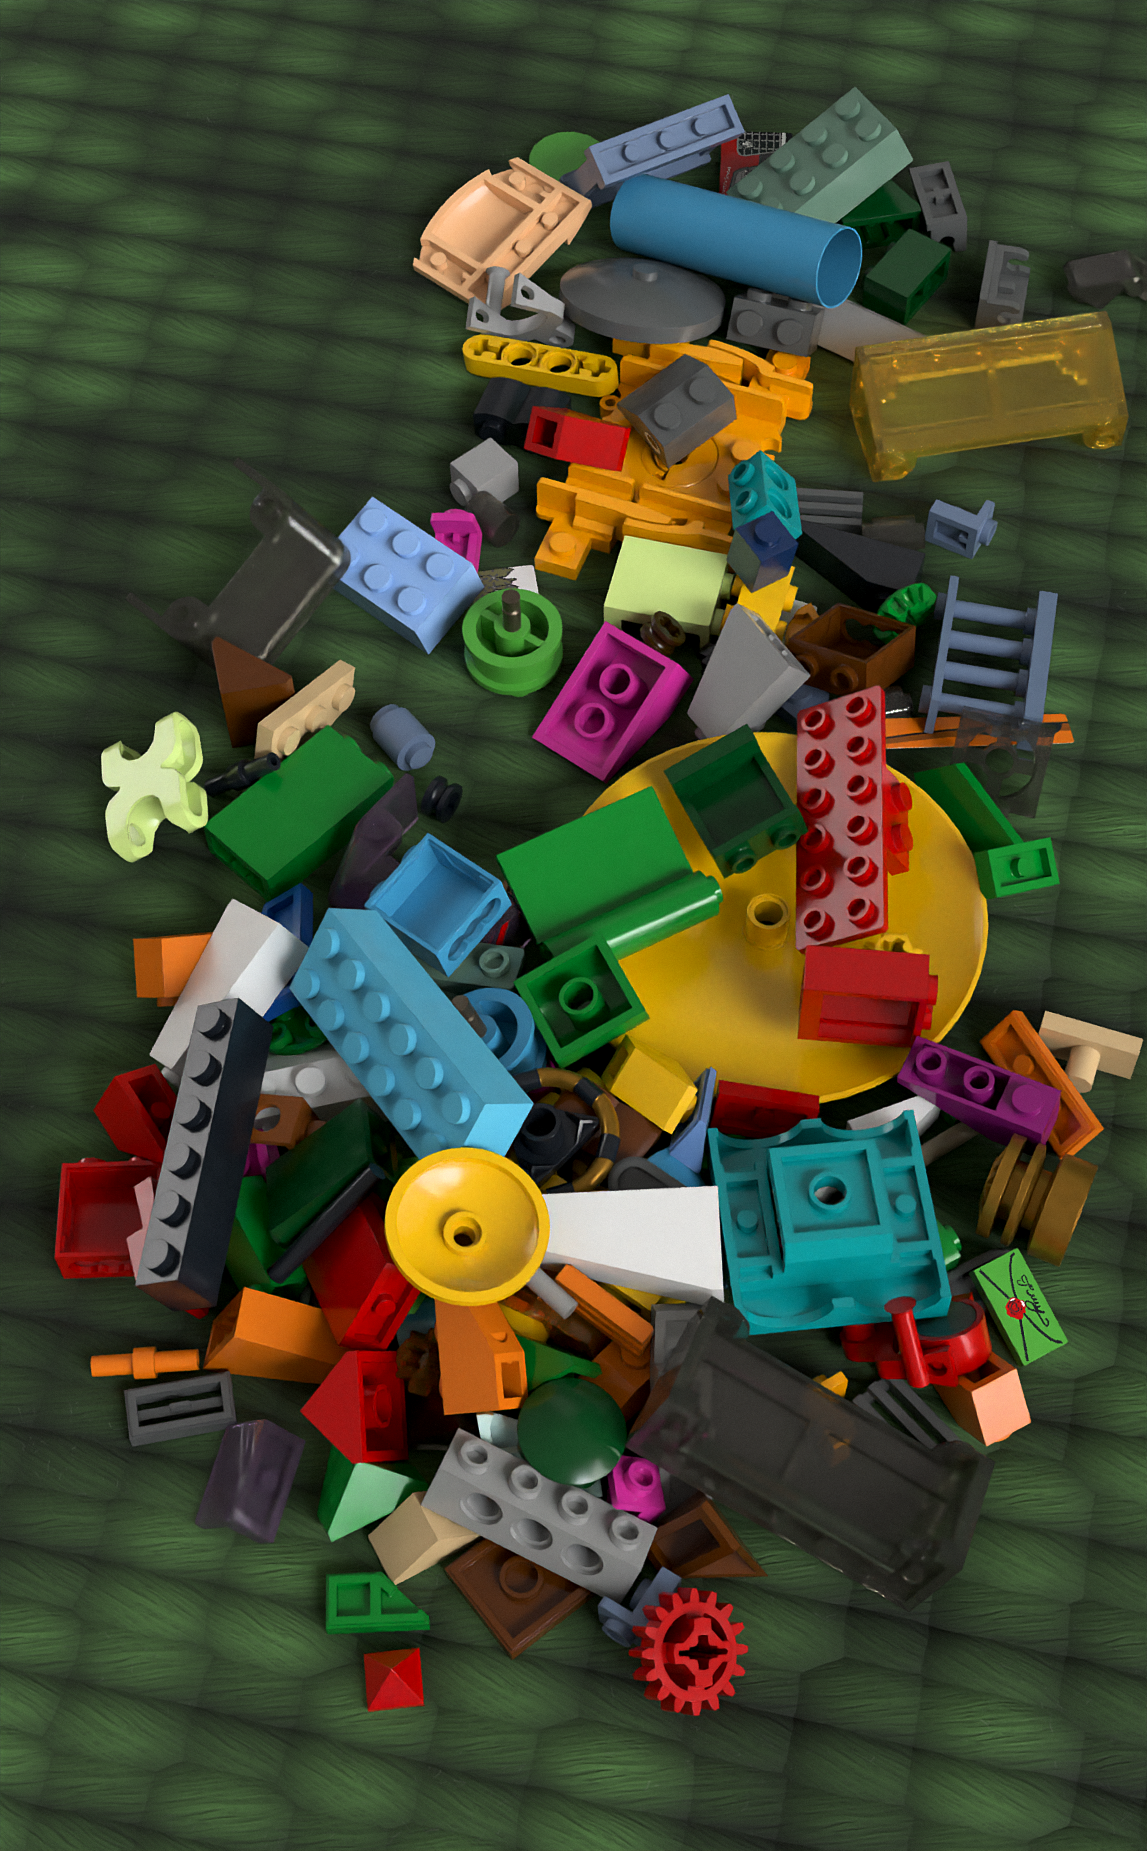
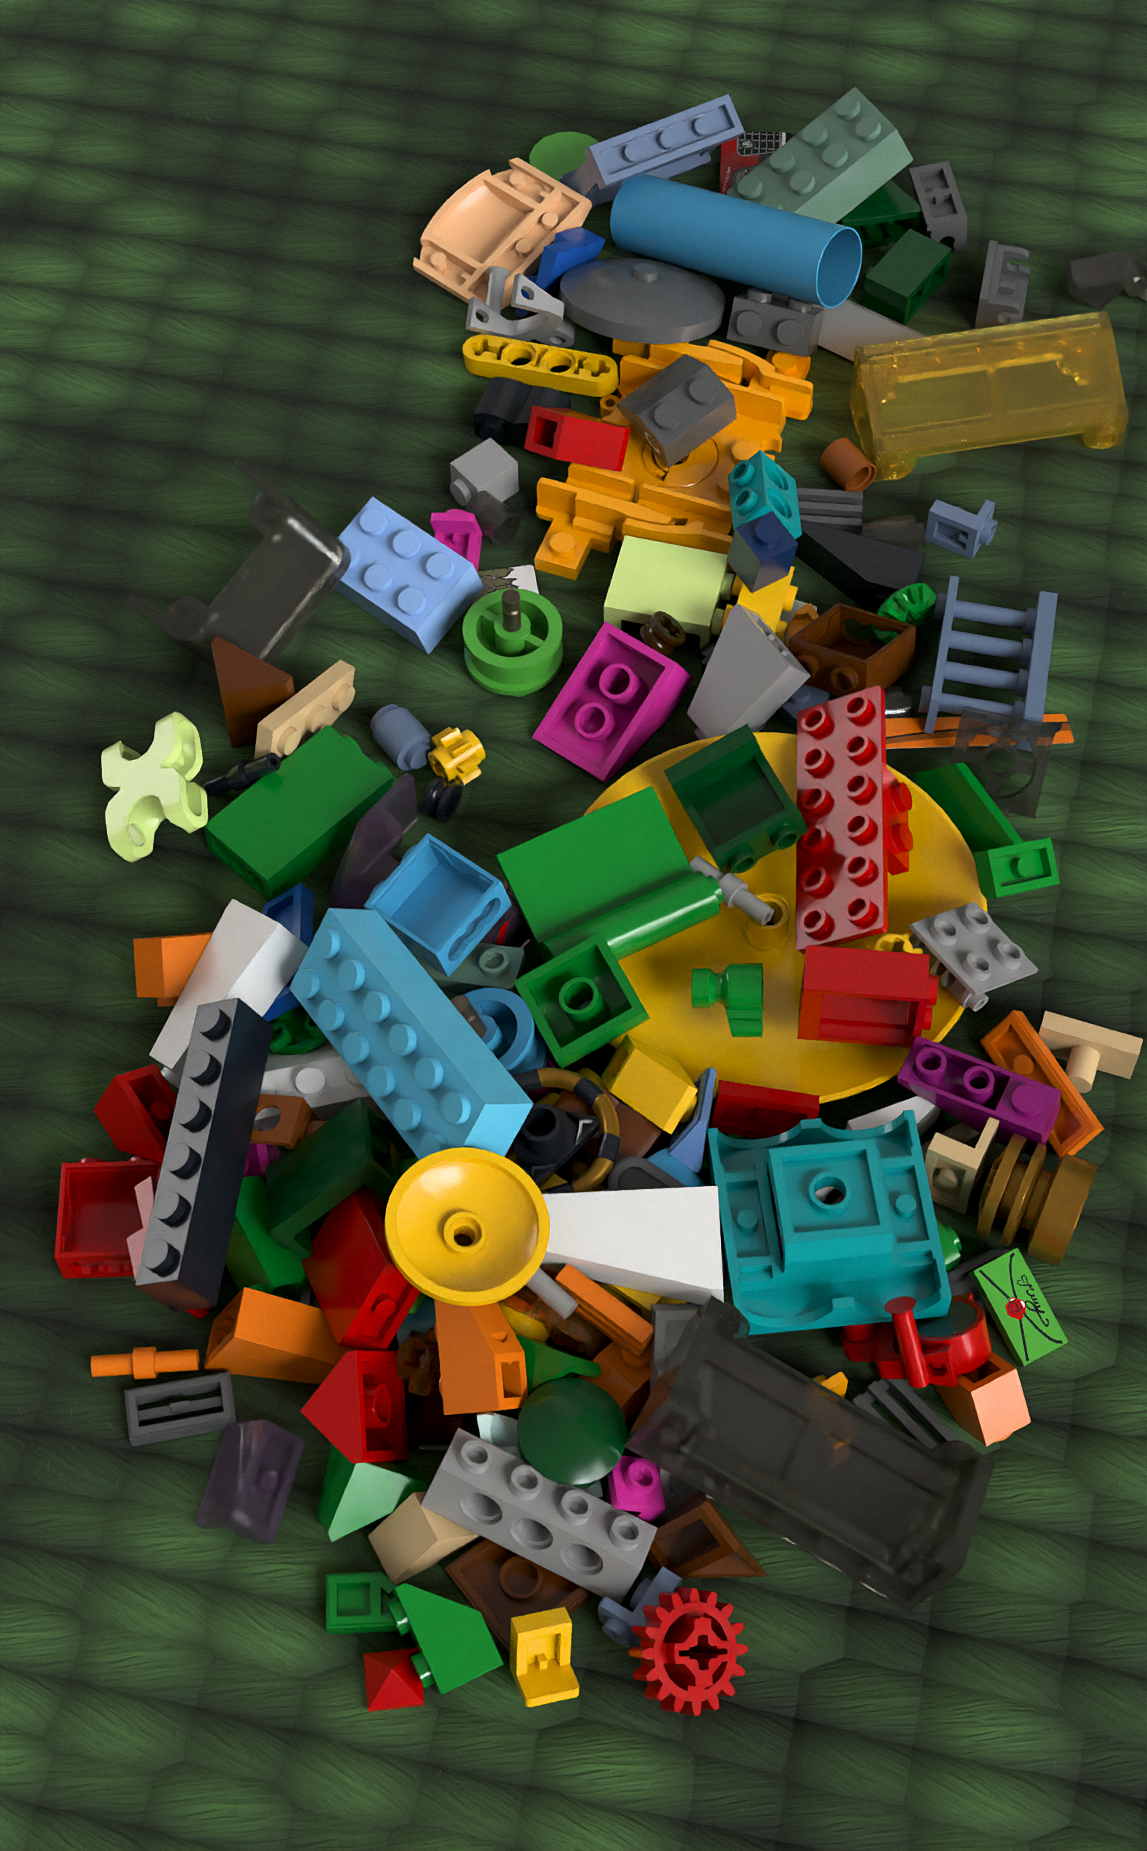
(326, 1223): black bar -> none
(448, 1635): none -> green slope
(456, 755): none -> yellow gear
(542, 1657): none -> yellow bracket
(567, 251): none -> blue slope
(735, 891): none -> light grey bar
(738, 990): none -> green piece
(848, 465): none -> dark orange beam
(957, 1168): none -> tan panel
(970, 953): none -> light grey hinge

